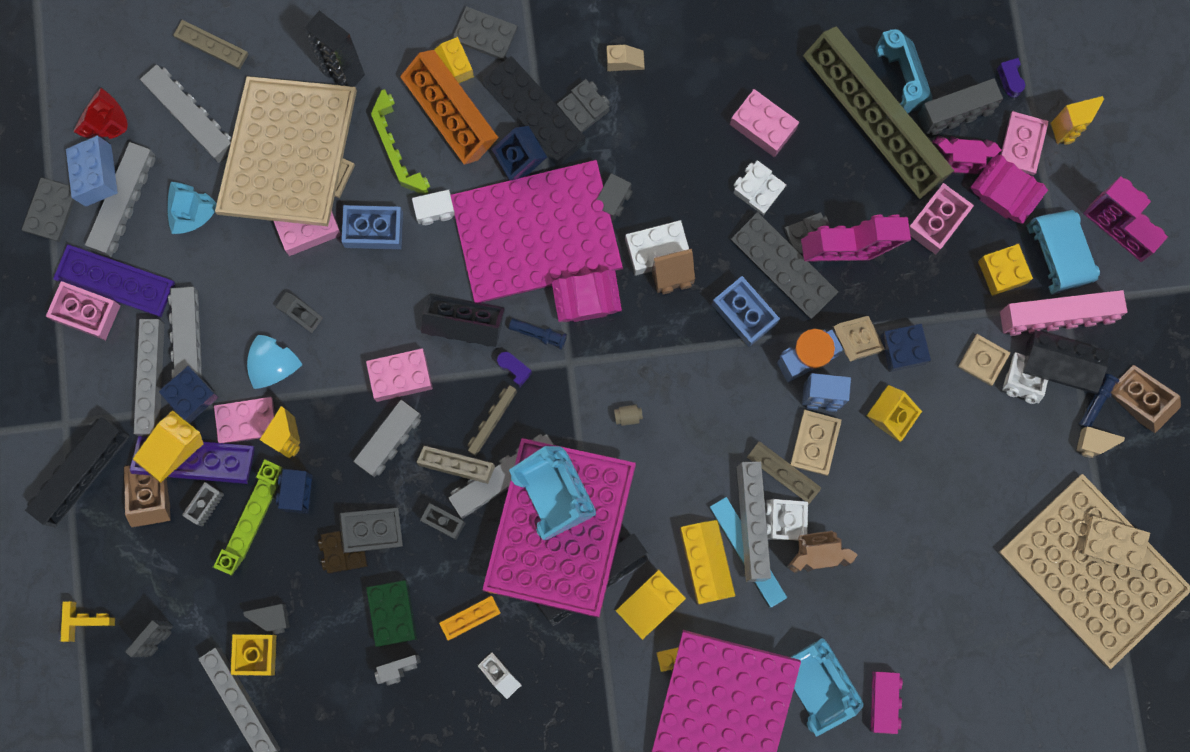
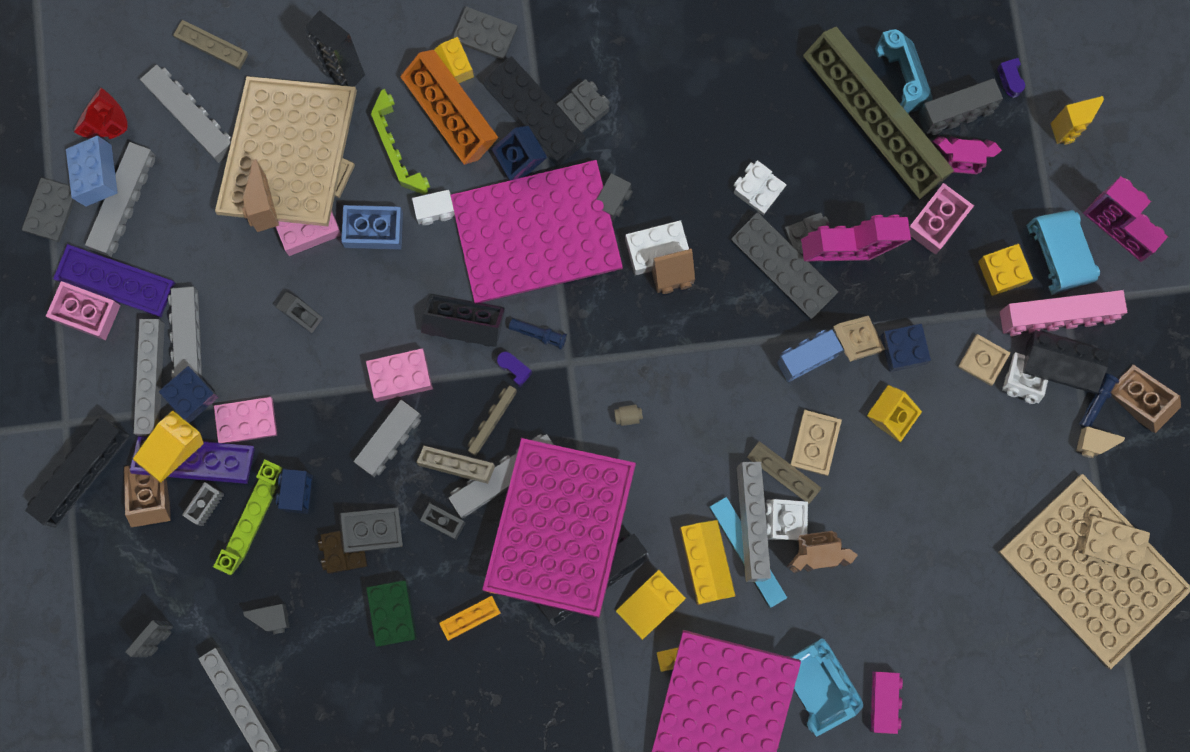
(70, 620): yellow bracket -> none
(187, 208): medium azure brick -> none
(253, 654): yellow slope -> none
(258, 200): none -> medium nougat slope
(269, 362): medium azure brick -> none
(282, 434): yellow slope -> none
(393, 671): light grey plate -> none
(499, 675): white slope -> none
(554, 490): medium azure windscreen -> none
(586, 296): dark pink slope -> none
(624, 58): tan slope -> none
(745, 311): medium blue brick -> none
(764, 123): bright pink brick -> none
(815, 348): orange tile -> none
(826, 392): medium blue brick -> none
(1008, 189): dark pink slope -> none
(1024, 141): bright pink plate -> none

